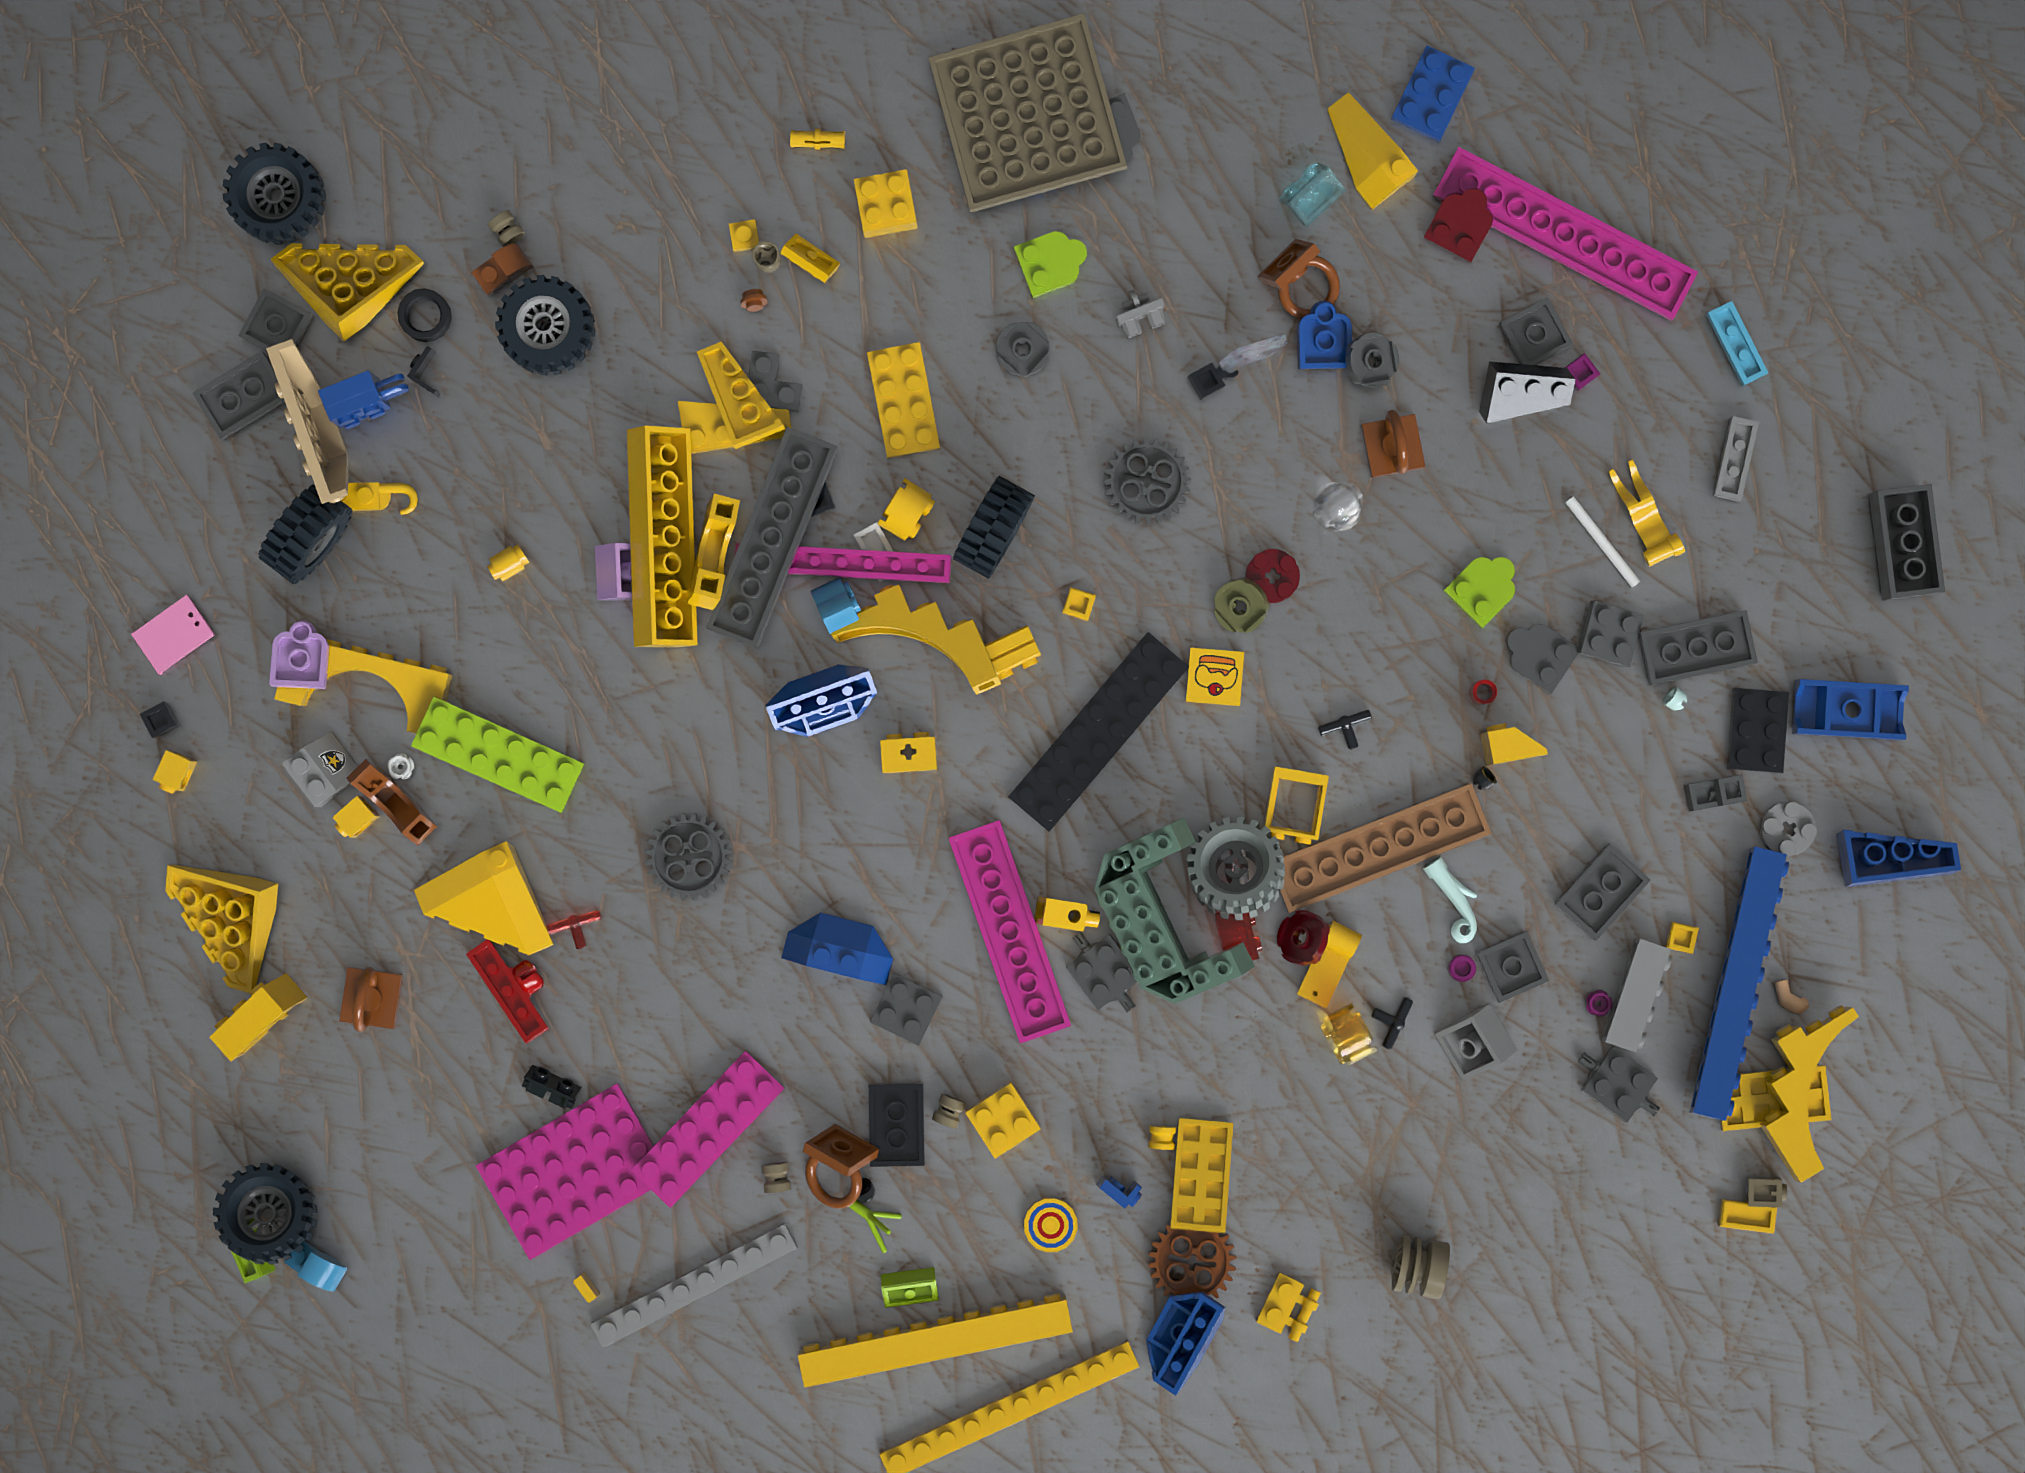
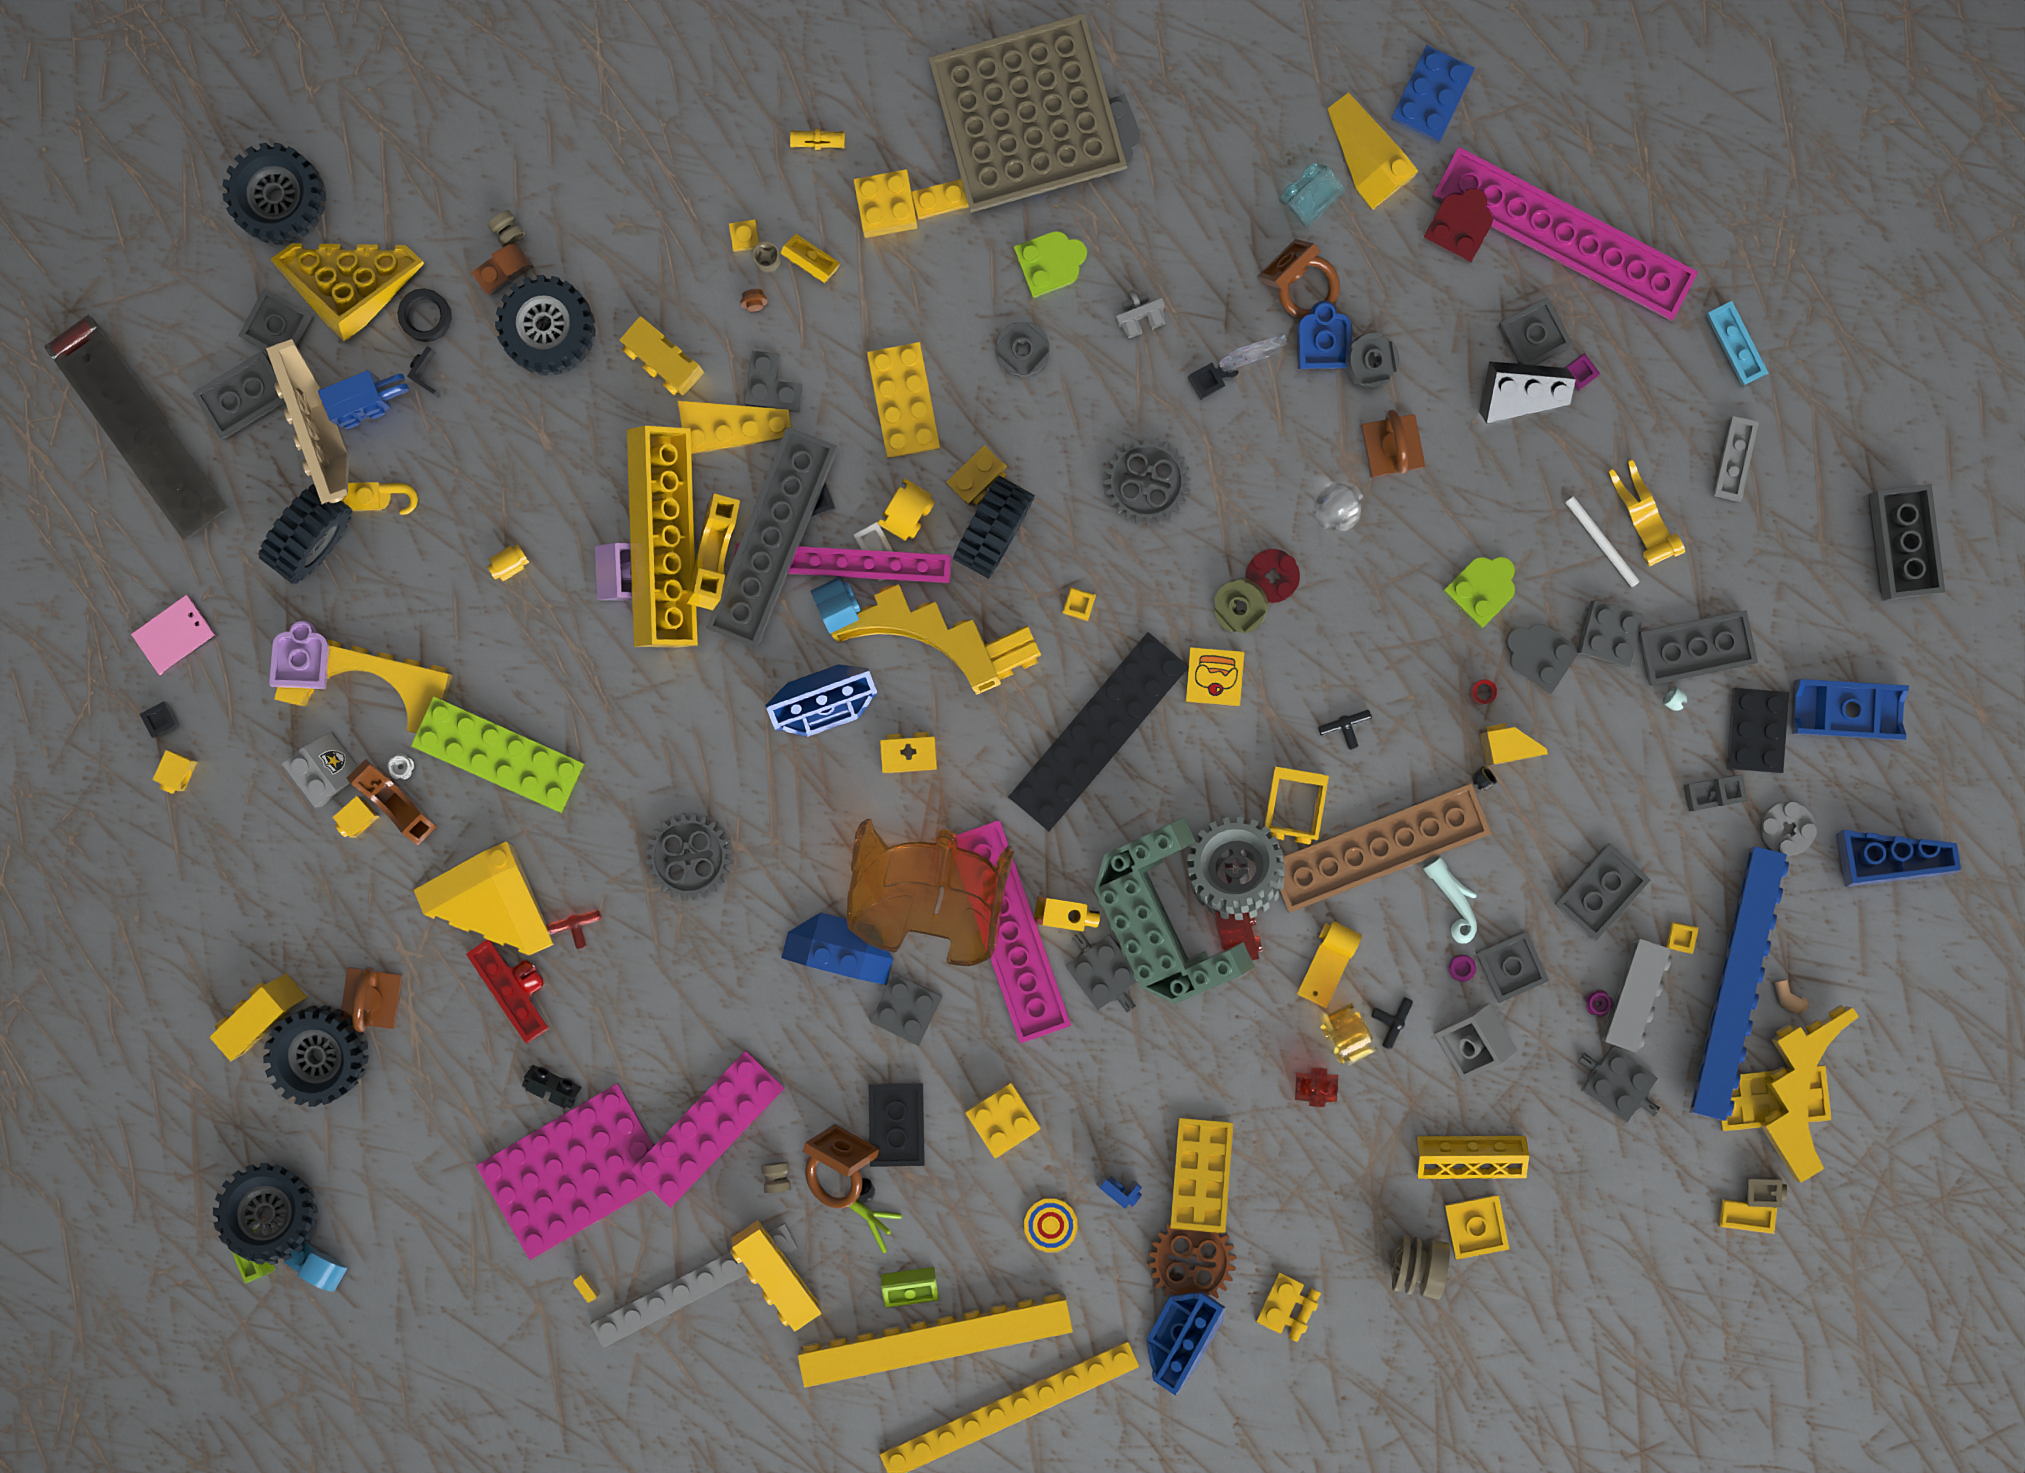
(136, 427): none -> clear smoke hinge
(231, 916): yellow slope -> none
(289, 1067): none -> black wheel
(660, 357): none -> yellow wedge
(738, 400): yellow wing -> none
(775, 1275): none -> yellow brick
(899, 889): none -> clear orange piece
(939, 199): none -> yellow plate
(946, 1116): dark tan wheel -> none
(977, 476): none -> yellow bracket
(1161, 1137): yellow wheel -> none
(1314, 944): dark red plate -> none
(1316, 1087): none -> clear red brick
(1472, 1152): none -> yellow fence
(1476, 1227): none -> yellow plate

